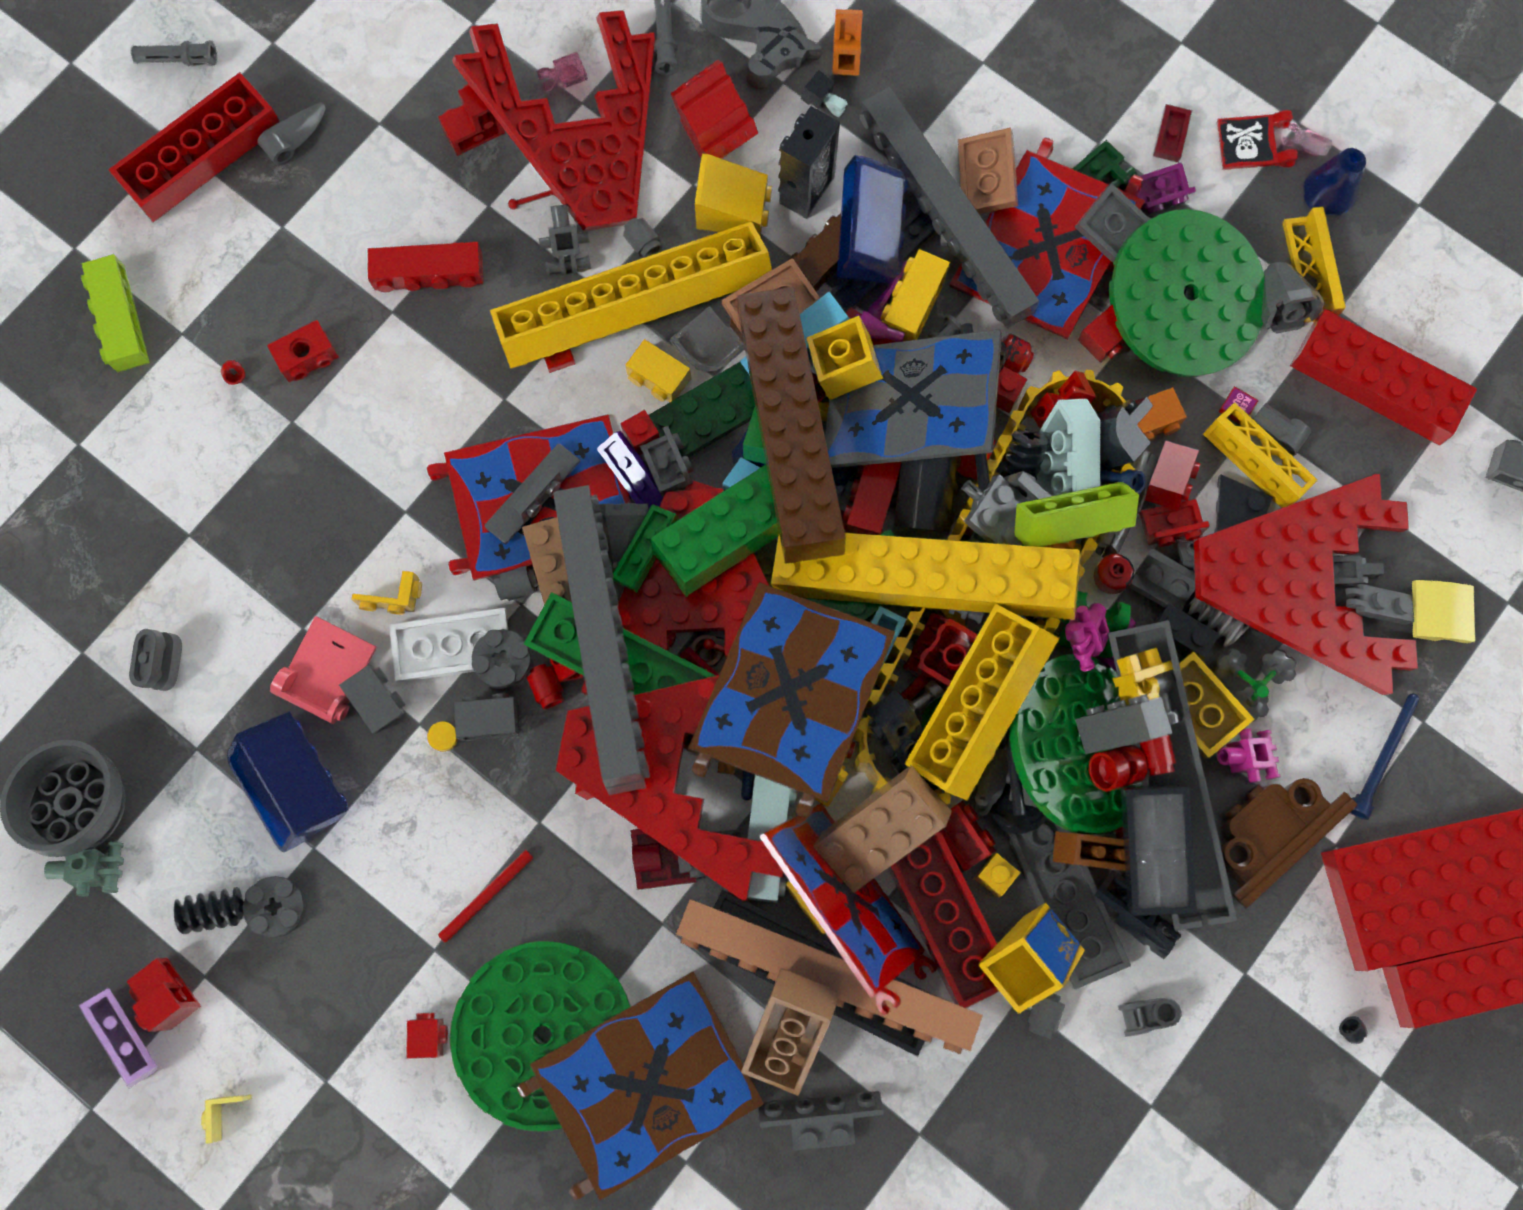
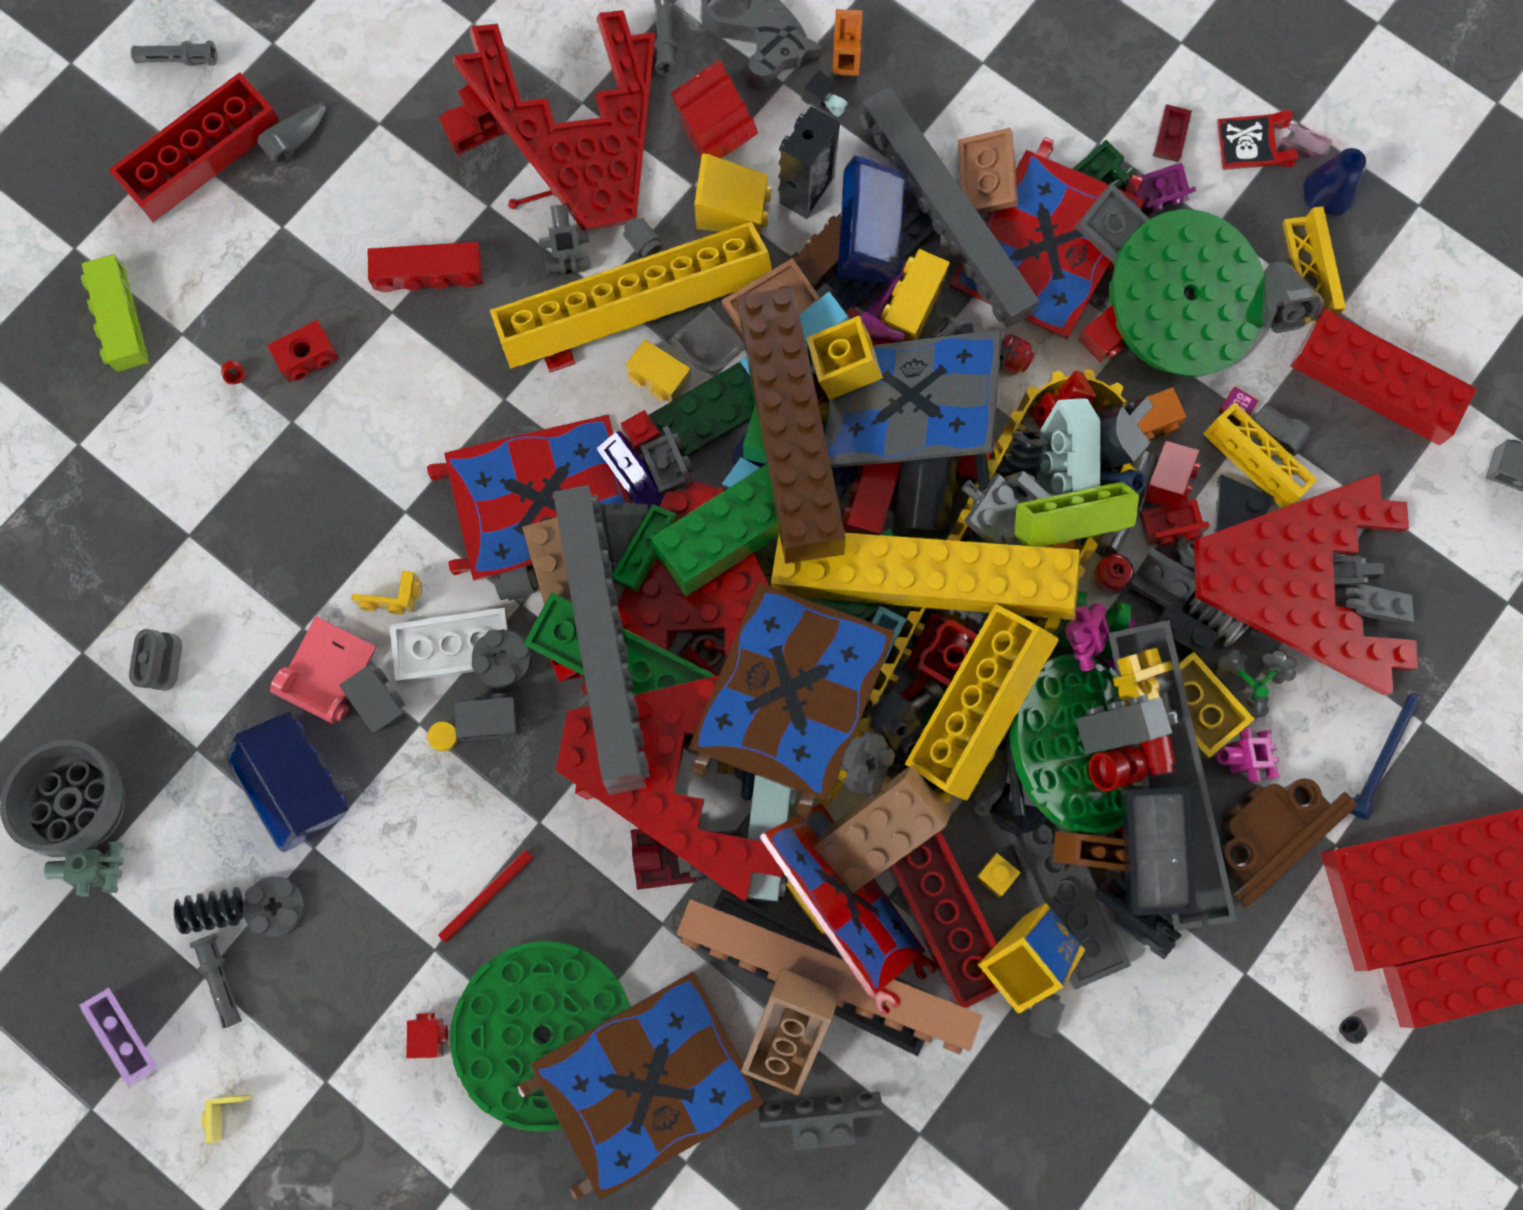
(161, 996): red brick -> none
(212, 967): none -> dark grey pin
(532, 493): dark grey bracket -> none
(545, 686): red brick -> none
(566, 70): clear pink plate -> none
(867, 763): none -> dark grey plate
(966, 837): red bracket -> none
(1009, 389): red brick -> none
(1143, 1016): dark grey piece -> none
(1443, 611): light yellow slope -> none

